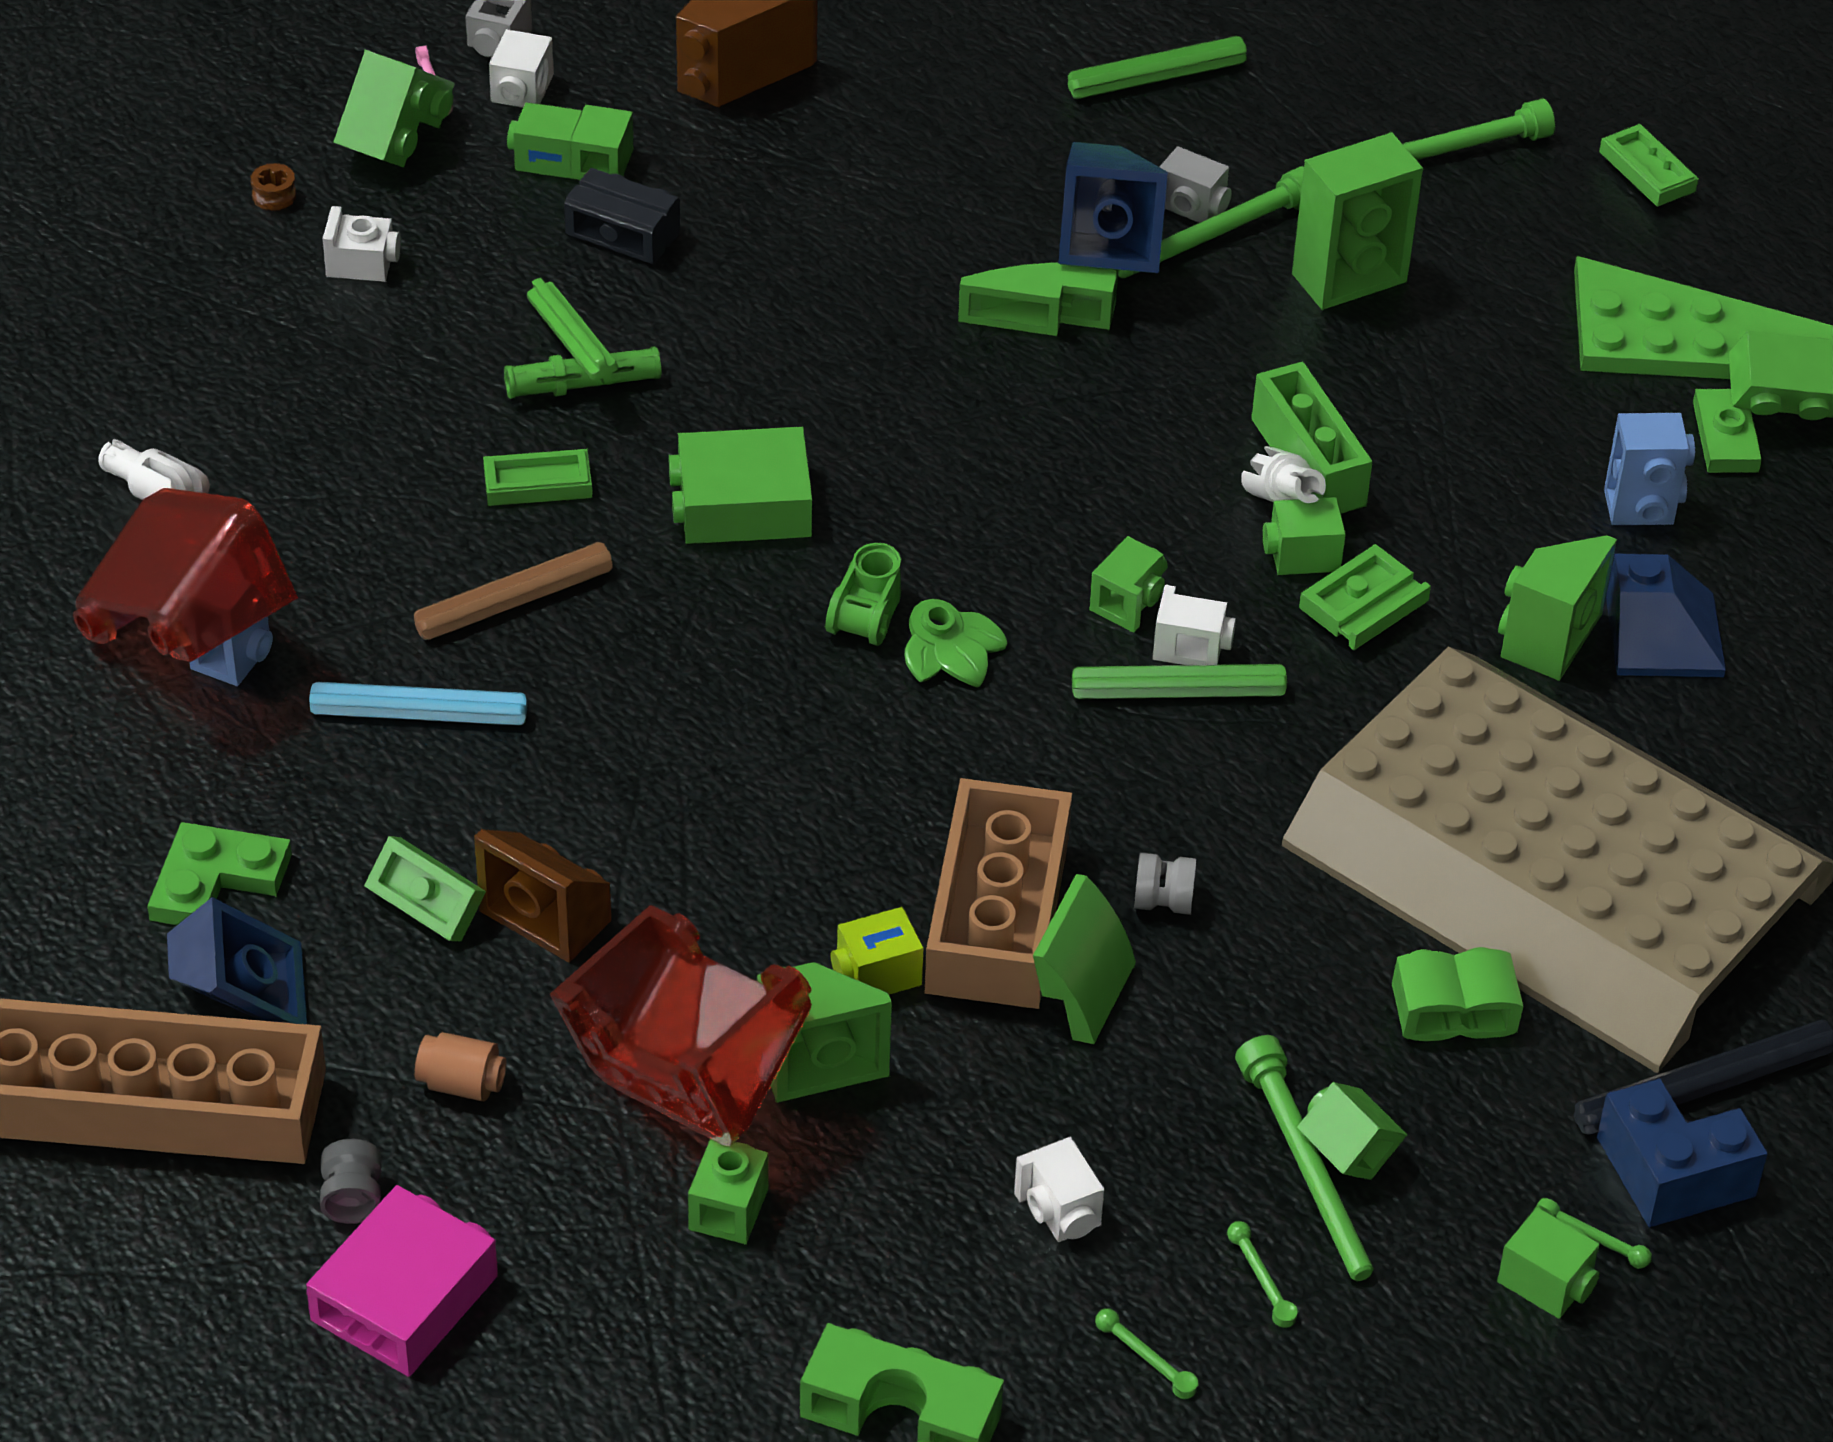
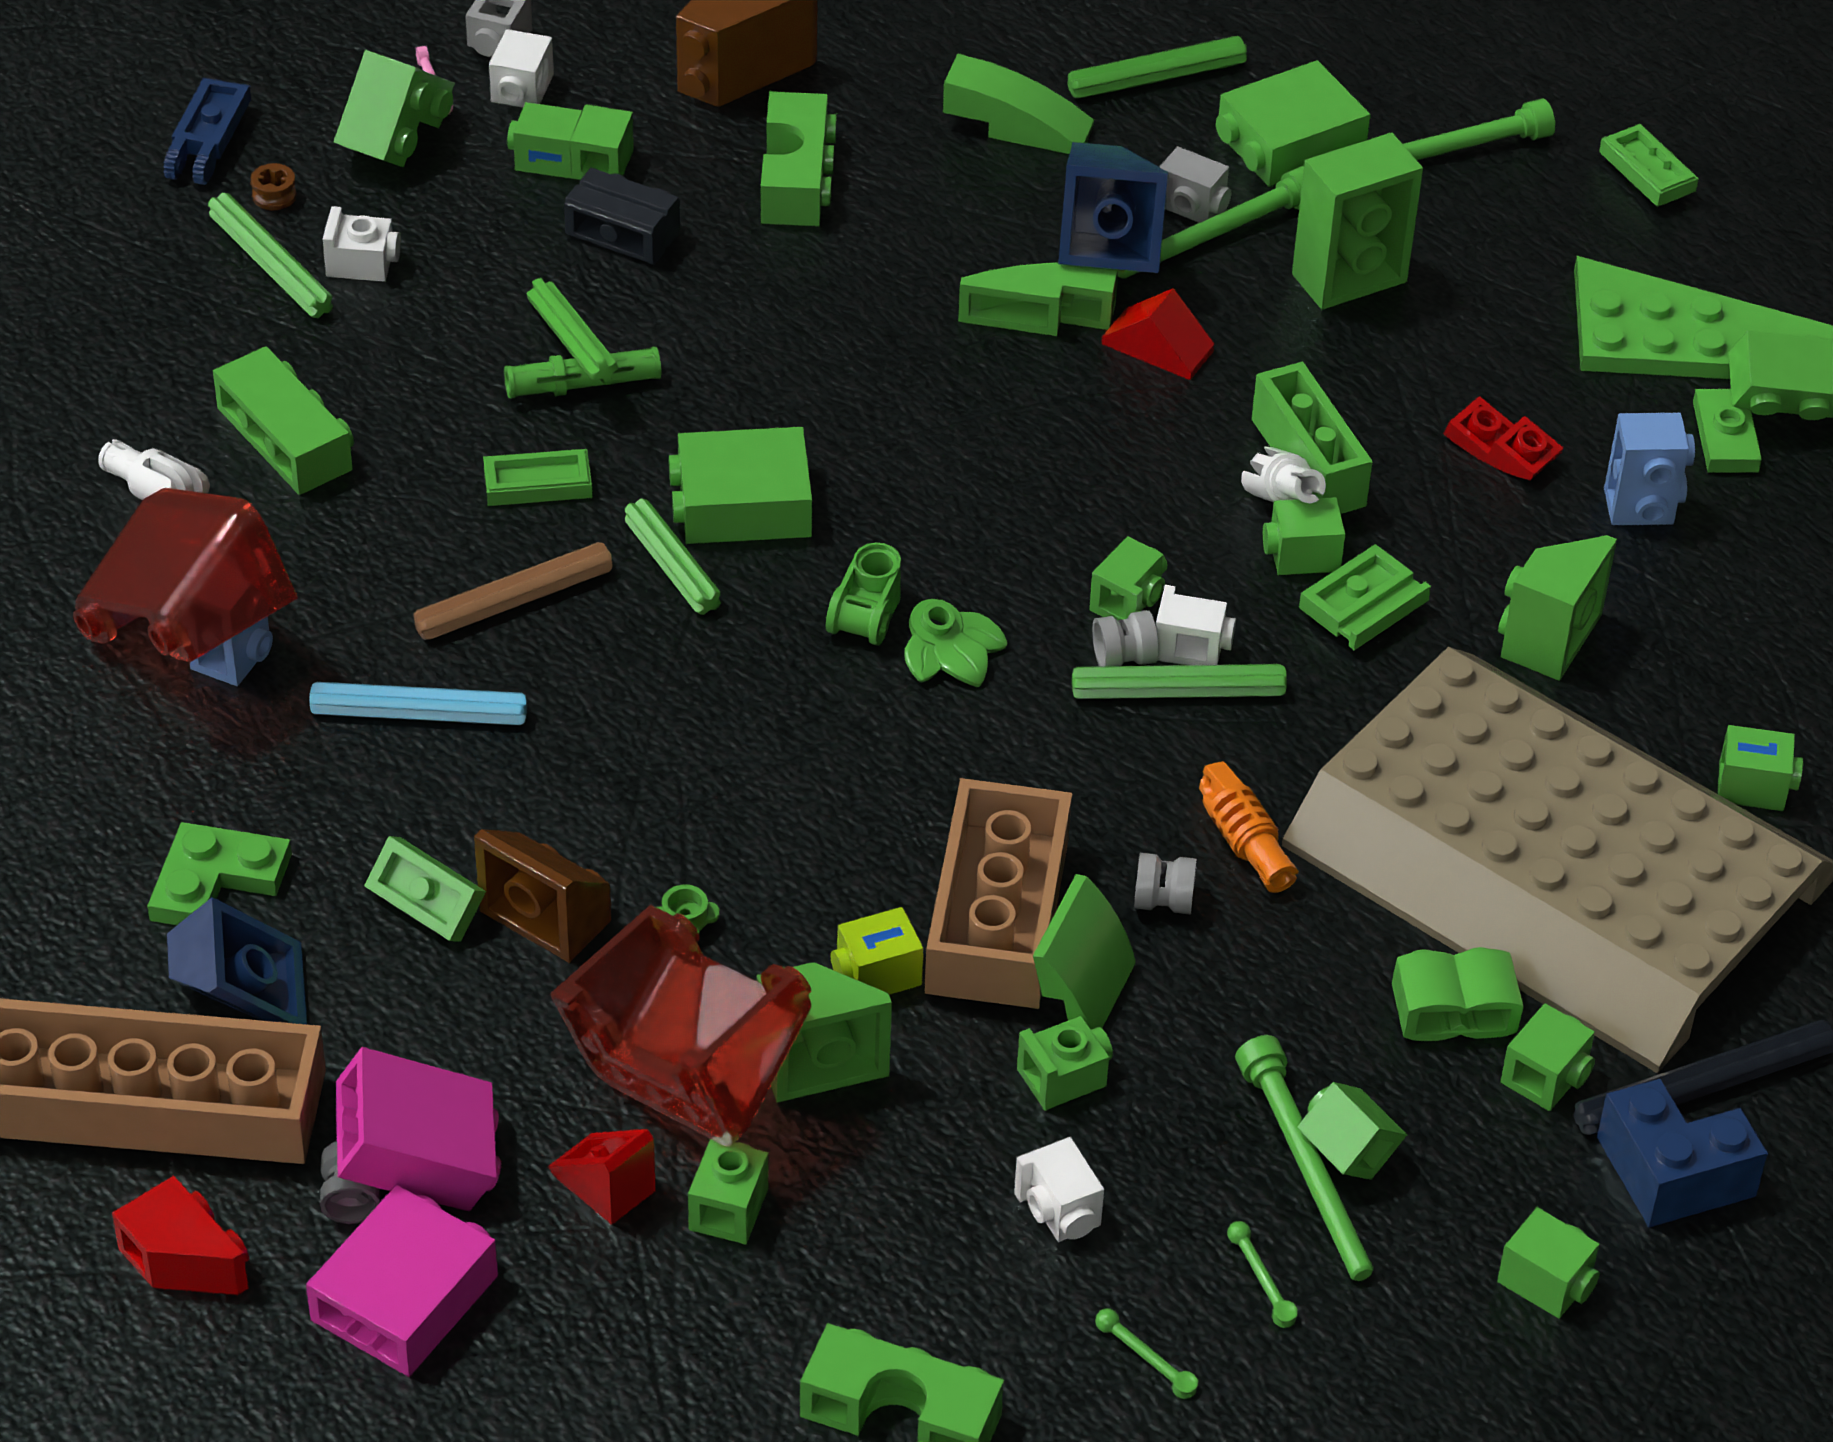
(178, 1243): none -> red slope
(206, 128): none -> dark blue hinge
(270, 255): none -> bright green axle
(283, 420): none -> bright green brick
(416, 1129): none -> dark pink brick
(460, 1066): nougat brick -> none
(609, 1171): none -> red slope
(672, 556): none -> bright green axle
(692, 904): none -> bright green plate
(797, 159): none -> bright green arch
(1014, 106): none -> bright green slope
(1064, 1061): none -> bright green brick
(1125, 639): none -> light grey wheel
(1161, 334): none -> red slope
(1246, 826): none -> orange hinge
(1290, 119): none -> bright green brick
(1492, 438): none -> red slope
(1548, 1057): none -> bright green brick
(1638, 1255): bright green hinge -> none
(1662, 619): dark blue slope -> none
(1758, 767): none -> bright green brick

